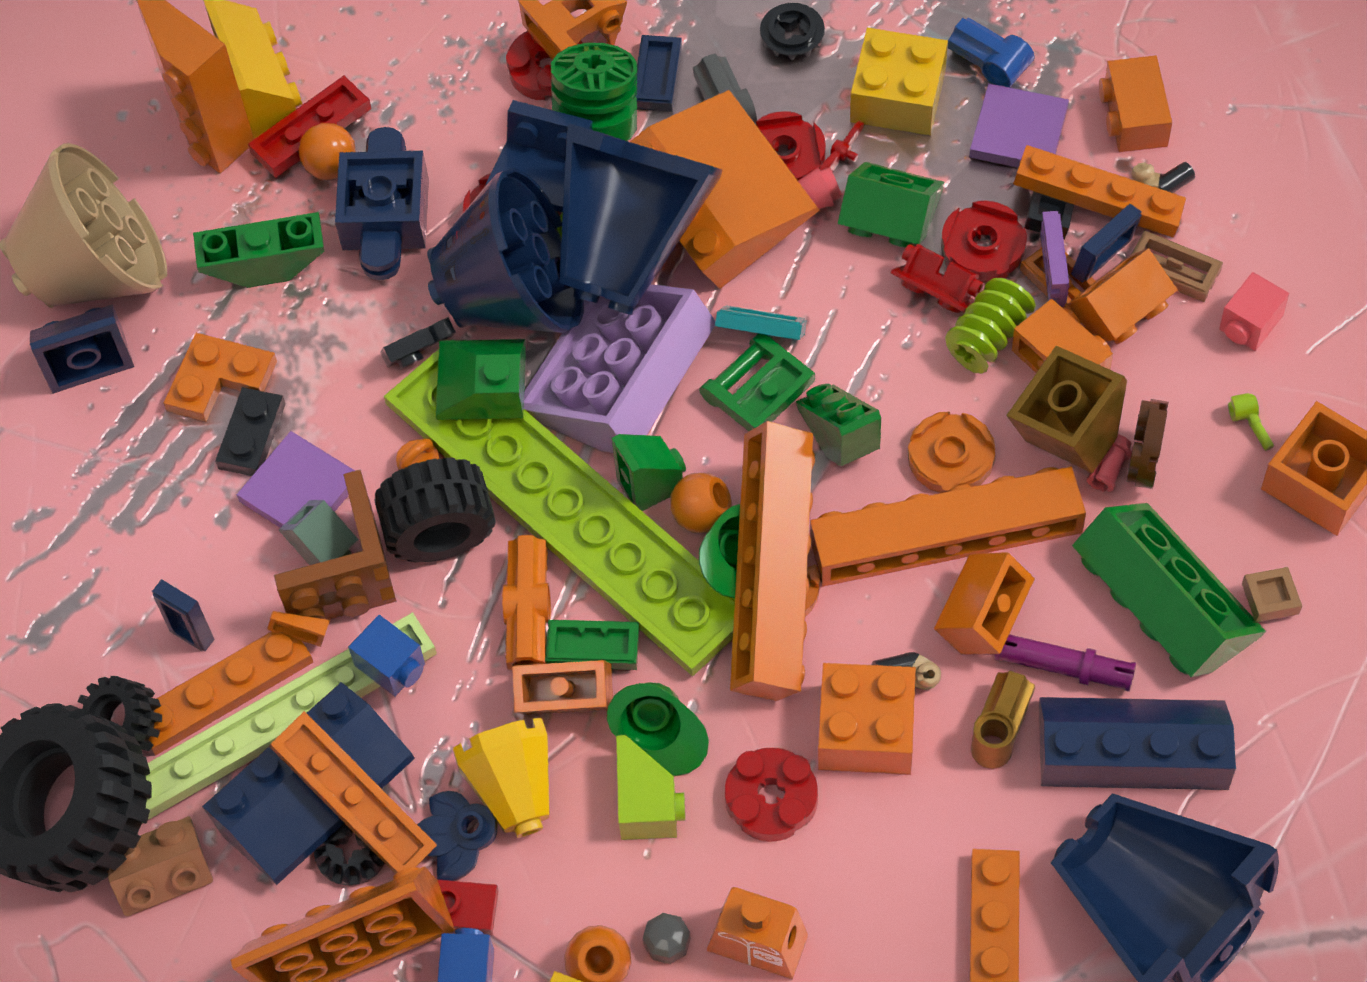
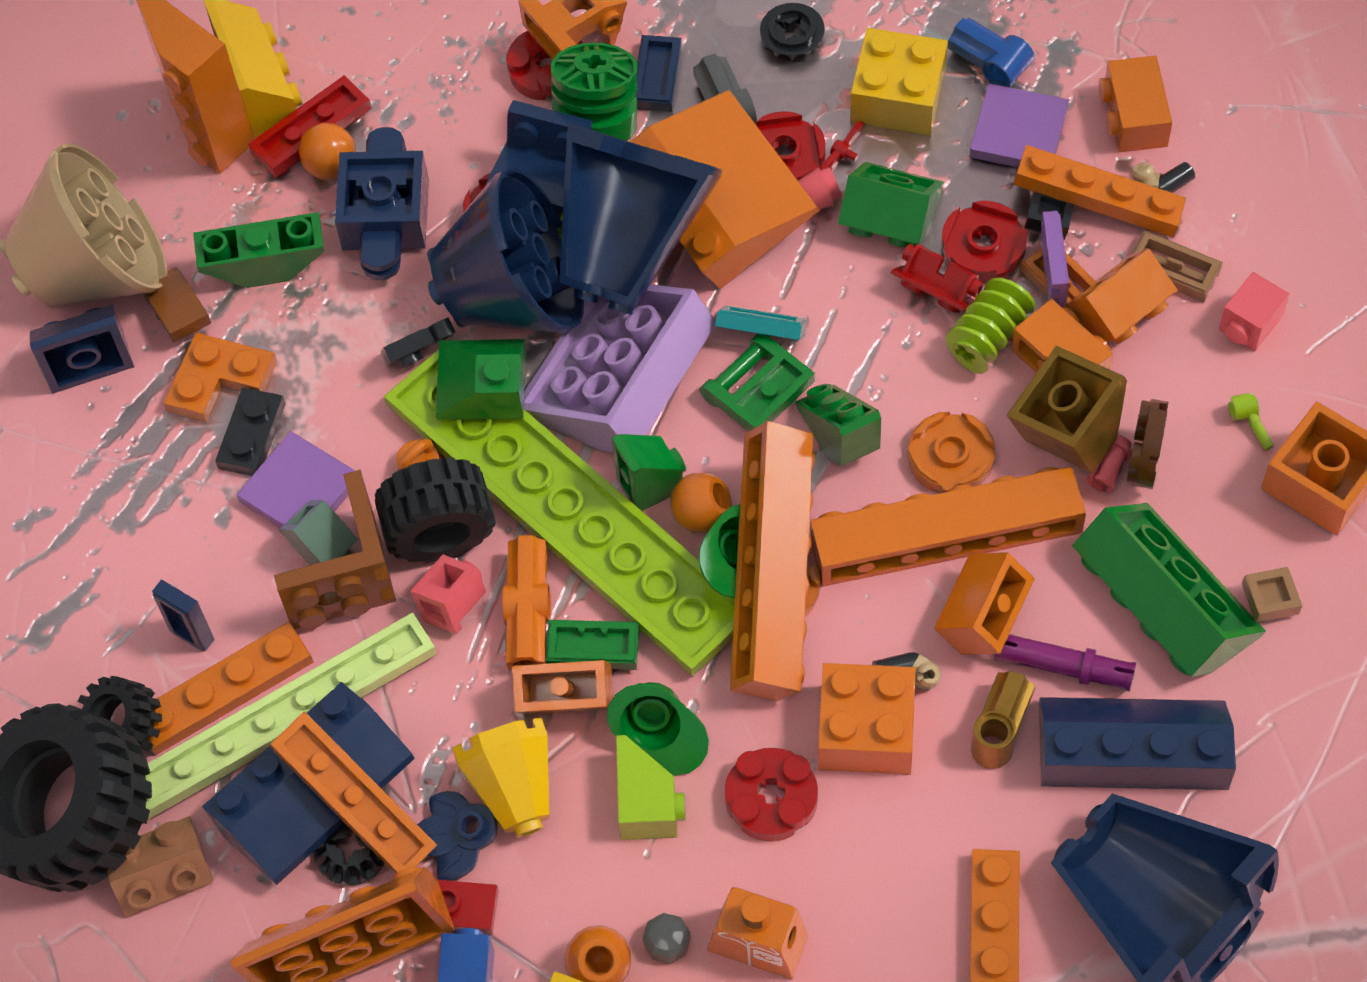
(177, 306): none -> dark orange slope
(299, 627): orange piece -> none
(387, 656): blue brick -> none
(448, 592): none -> coral brick
(1106, 243): dark blue tile -> none

